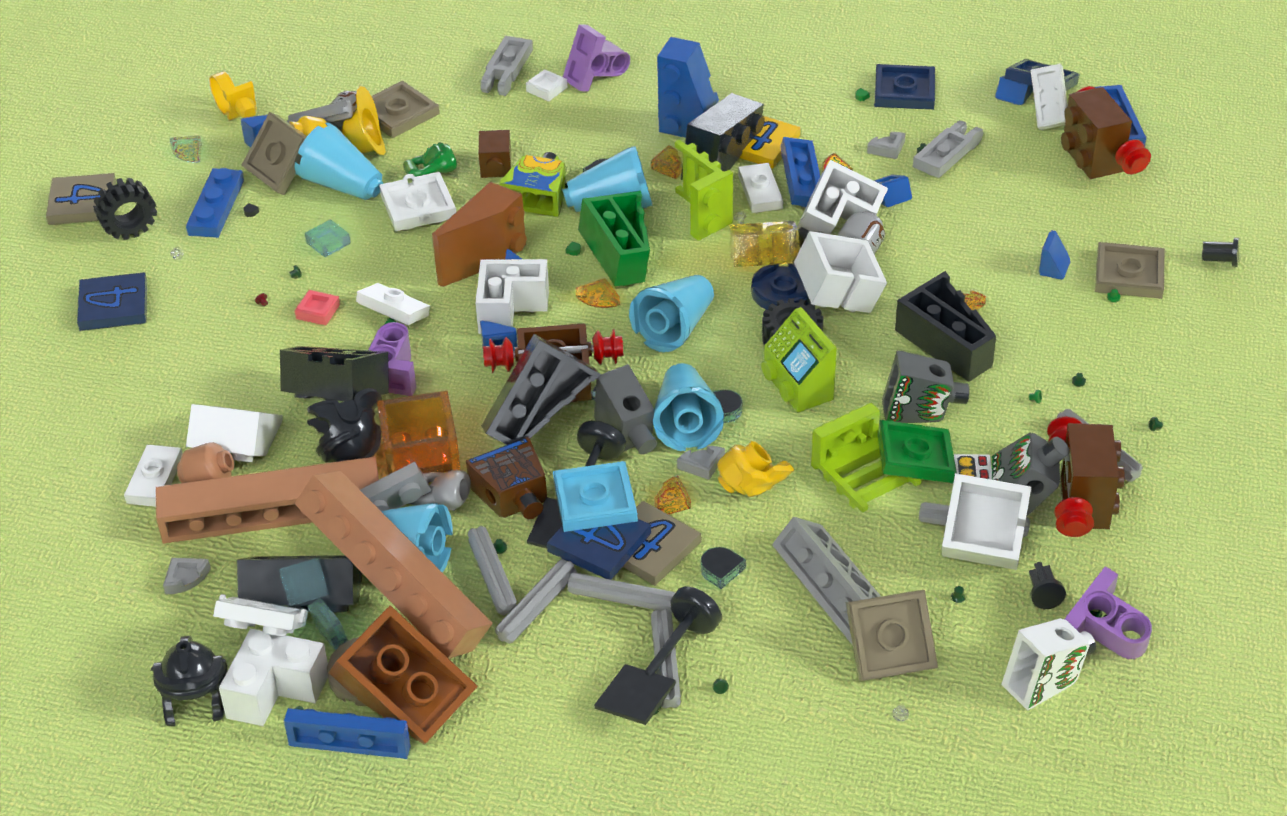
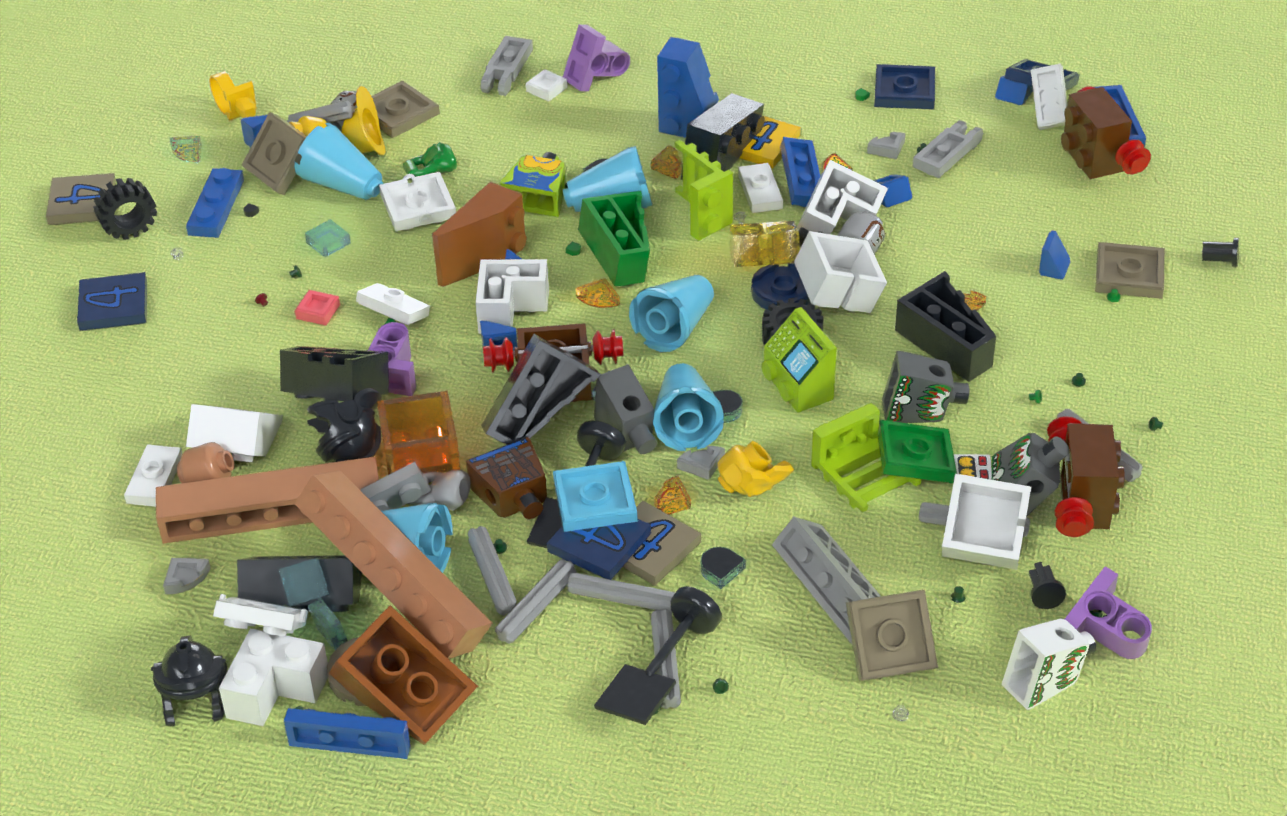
(494, 153): reddish brown brick -> none

